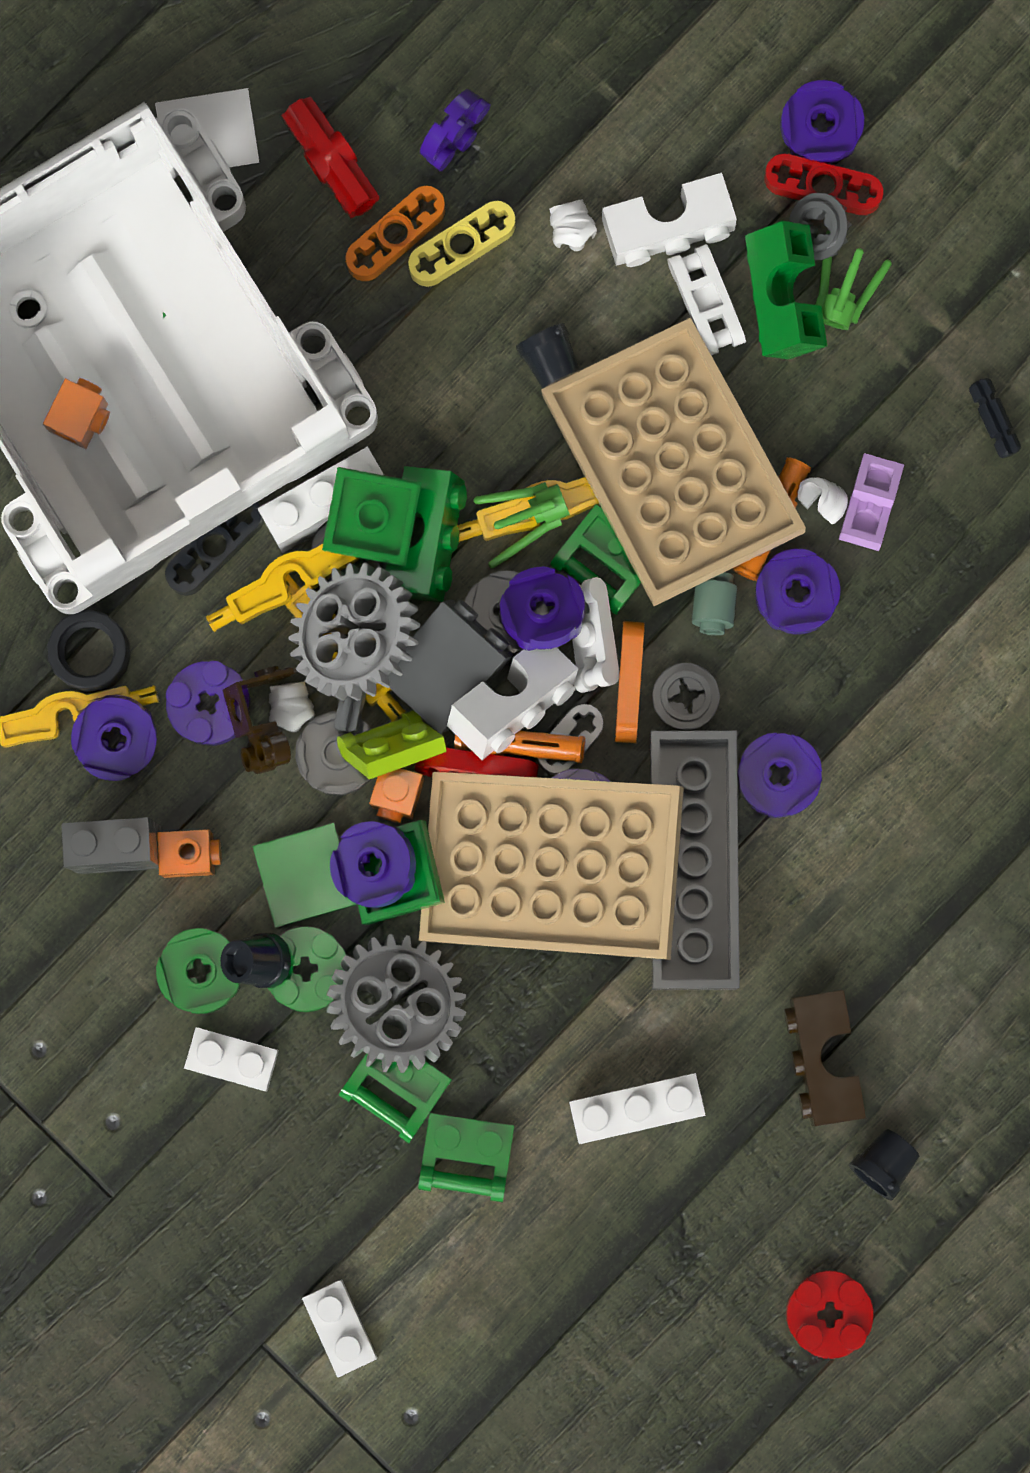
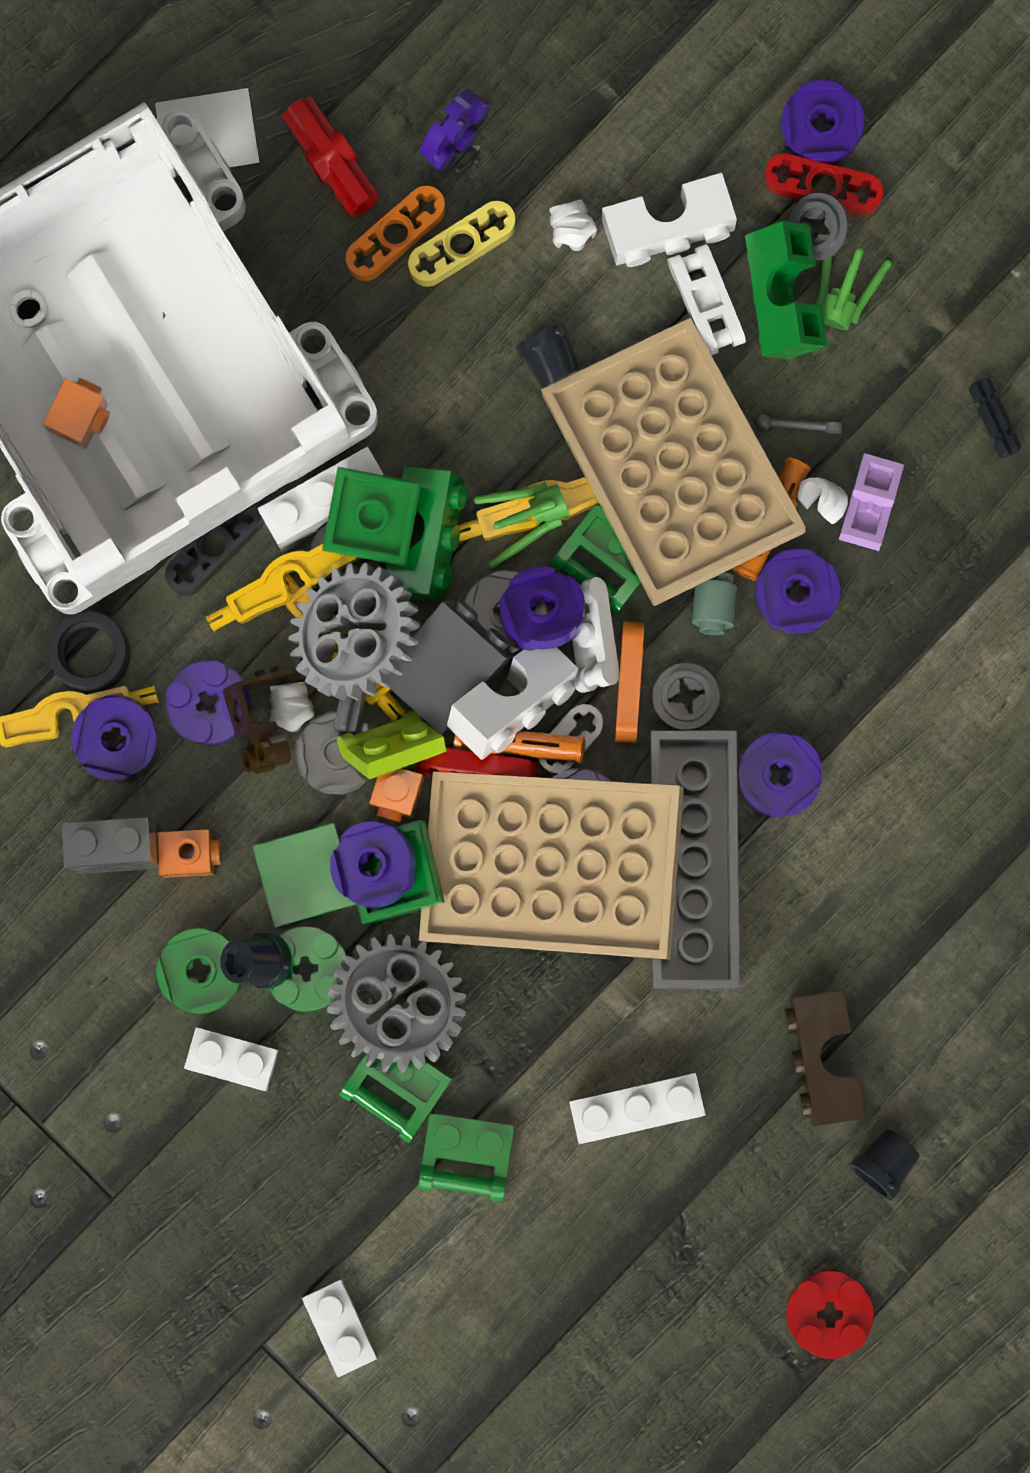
(764, 421): none -> dark grey hinge

